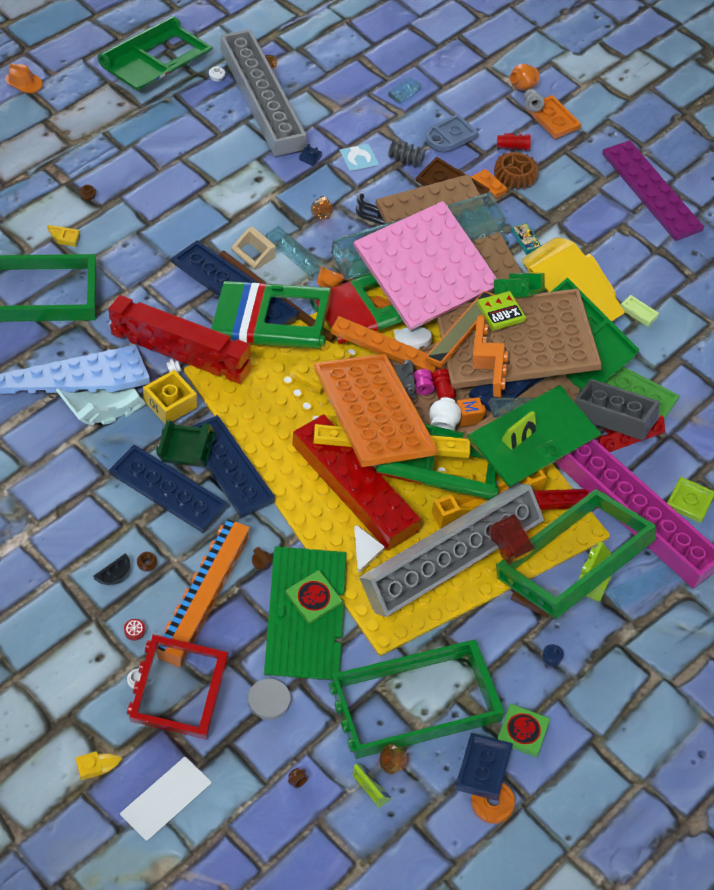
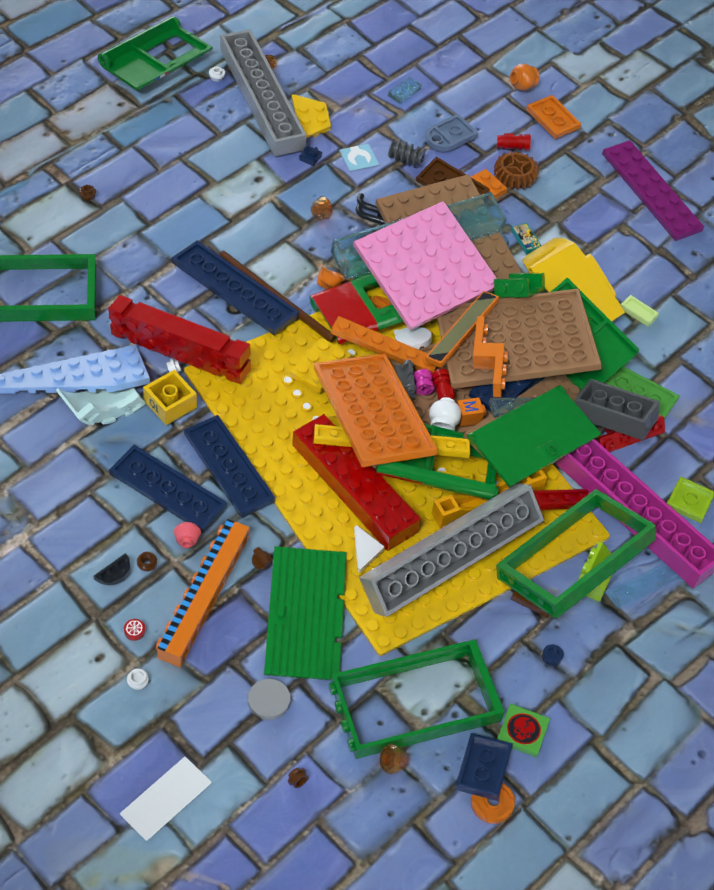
(23, 79): orange piece -> none
(64, 236): yellow tile -> none
(96, 764): yellow plate -> none
(145, 667): red window -> none
(185, 444): dark green panel -> none
(187, 534): none -> coral cone
(244, 309): green piece -> none
(260, 243): tan tile -> none
(295, 251): clear light blue tile -> none
(311, 115): none -> yellow wing
(313, 597): tile -> none
(370, 785): lime slope -> none
(501, 310): lime tile -> none
(511, 539): clear red brick -> none
(520, 431): lime slope -> none
(534, 101): light grey piece -> none

